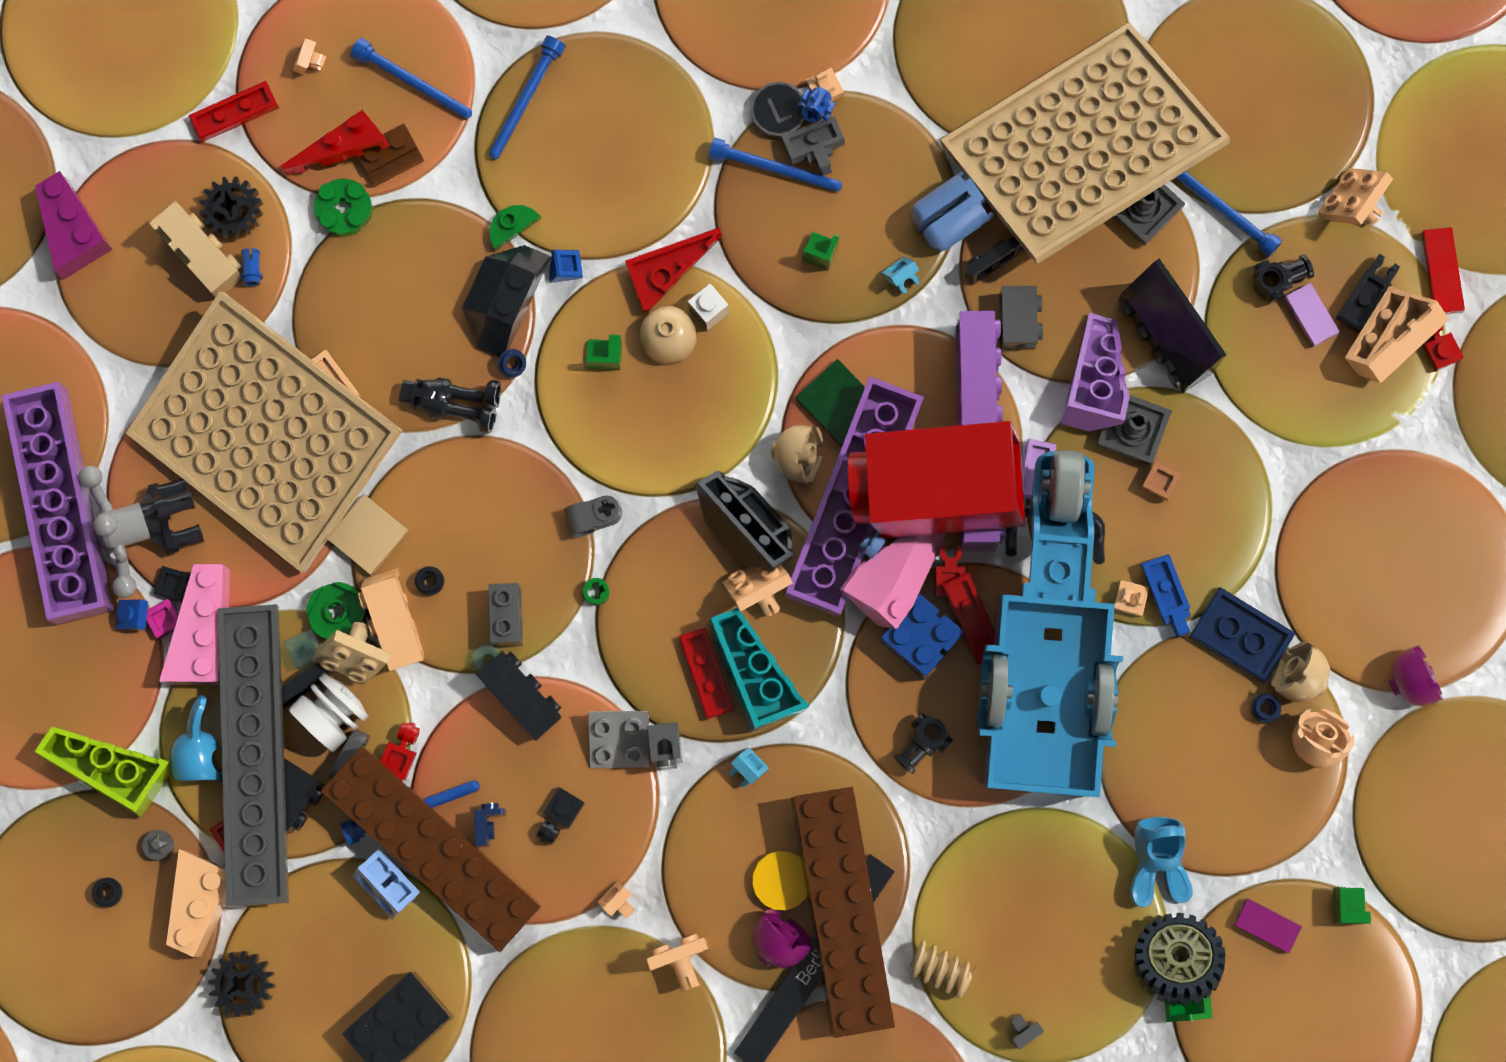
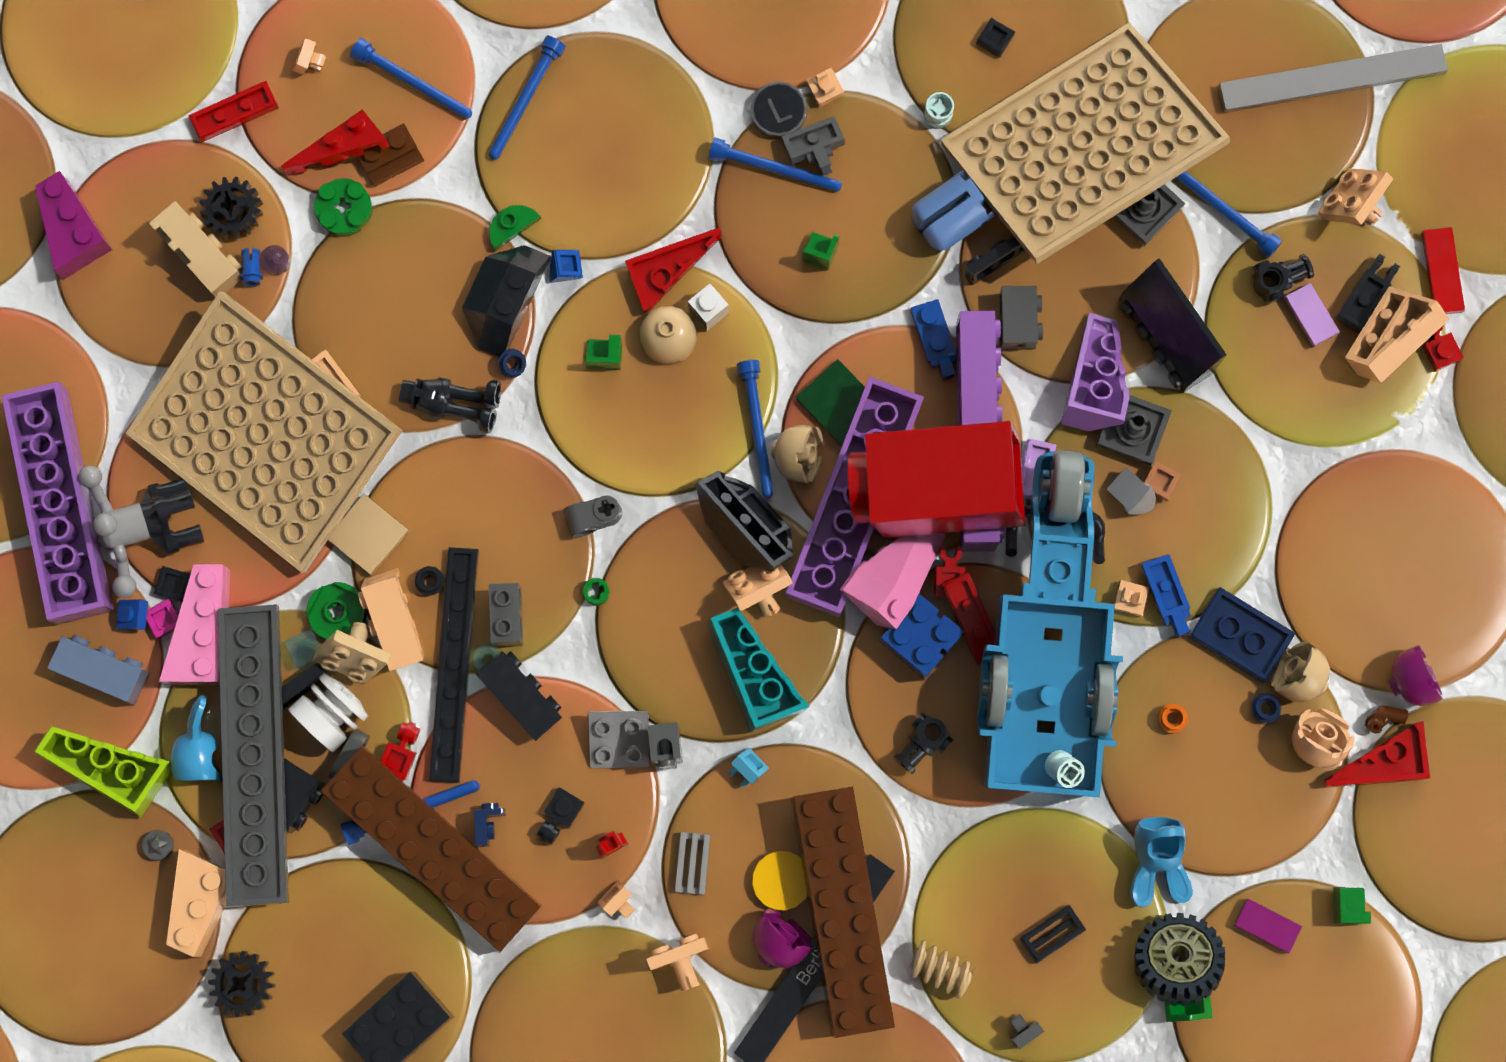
(98, 892): black plate -> none
(99, 668): none -> sand blue brick
(275, 260): none -> tile
(385, 883): light blue brick -> none
(454, 665): none -> black tile
(611, 843): none -> red plate
(681, 857): none -> light grey tile
(706, 673): red tile -> none
(749, 372): none -> blue piece
(816, 104): blue gear -> none
(871, 544): medium blue plate -> none
(901, 271): medium azure tile -> none
(935, 337): none -> blue hinge
(939, 103): none -> light aqua wheel
(995, 37): none -> black tile
(1032, 947): none -> black tile
(1064, 768): none -> light aqua wheel
(1133, 493): none -> light grey tile
(1181, 714): none -> orange plate
(1333, 78): none -> light grey tile
(1383, 715): none -> reddish brown arm
(1395, 760): none -> red wing

